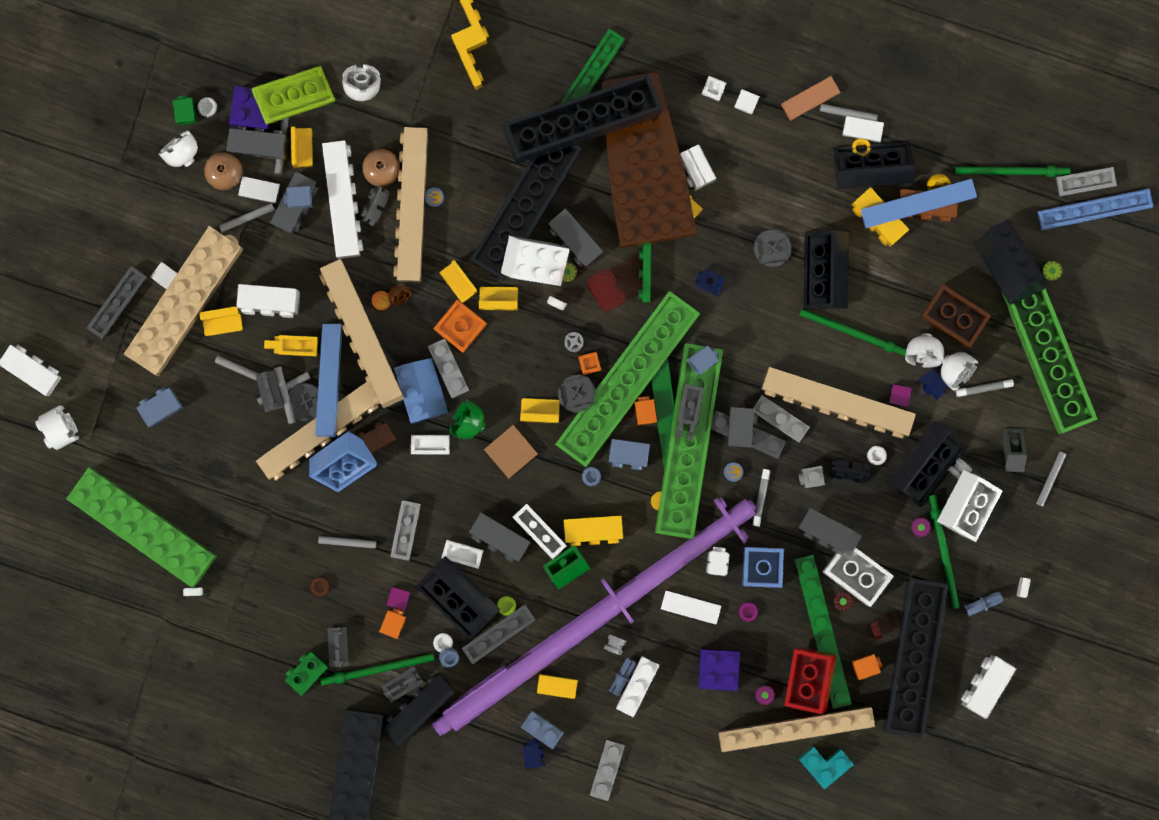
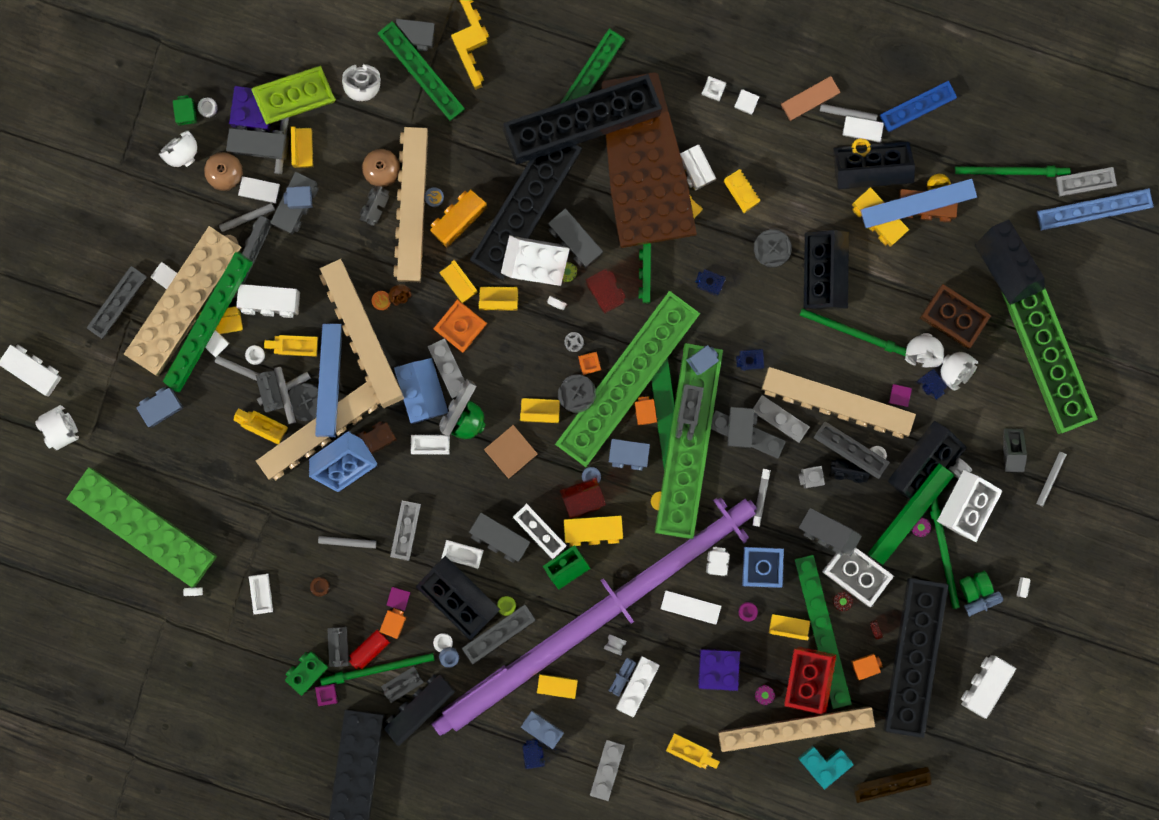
(207, 321): none -> green plate
(216, 344): none -> white tile
(255, 241): none -> dark grey plate
(255, 355): none -> white tile
(261, 425): none -> yellow hinge
(261, 594): none -> white tile
(326, 695): none -> magenta tile
(341, 199): white brick -> none
(368, 650): none -> red brick
(418, 33): none -> dark grey slope
(421, 71): none -> green plate
(456, 407): none -> light grey plate
(458, 218): none -> light orange slope
(583, 497): none -> clear red brick
(691, 752): none -> yellow hinge
(733, 472): sand blue tile -> none
(741, 191): none -> yellow brick
(756, 355): none -> clear blue brick
(789, 627): none -> yellow panel
(851, 450): none -> dark grey plate
(892, 784): none -> dark brown plate
(911, 514): none -> green tile
(918, 106): none -> blue plate
(976, 586): none -> green wheel
(984, 388): light grey bar -> none
(1052, 270): lime tile -> none

